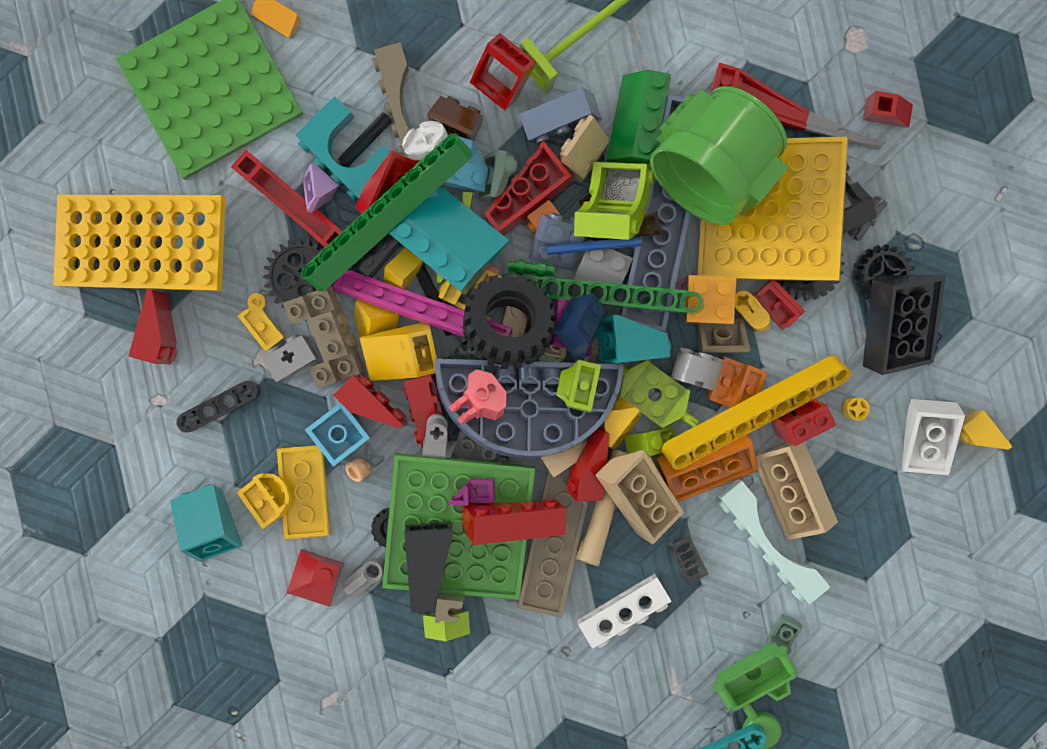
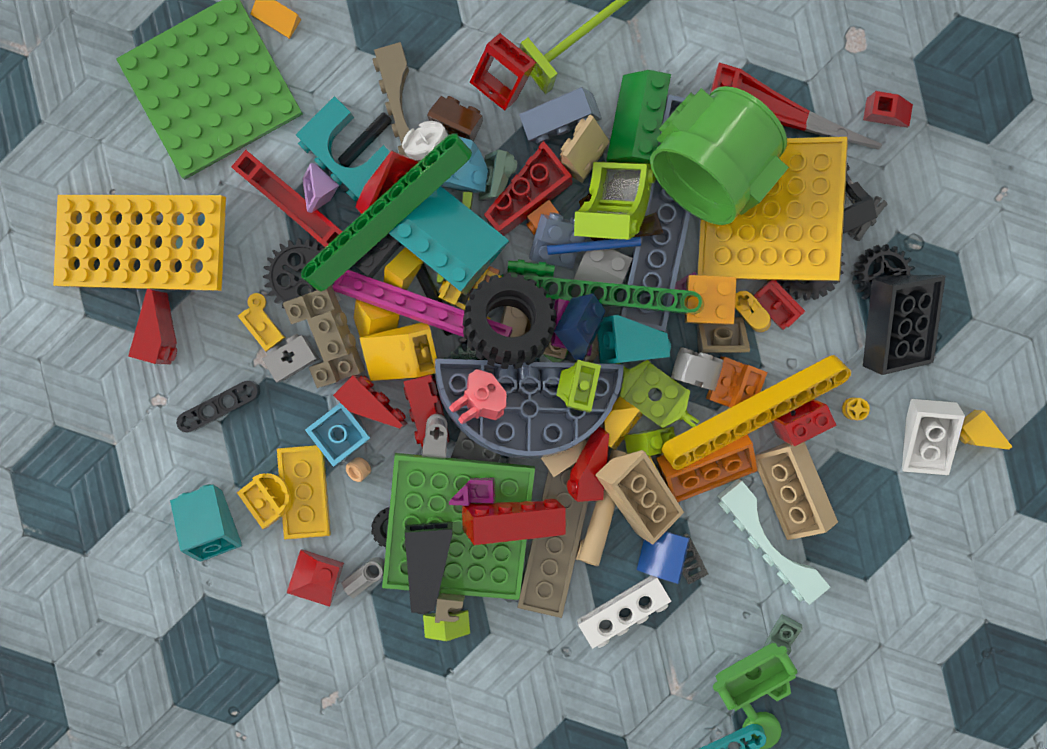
(664, 557): none -> blue slope

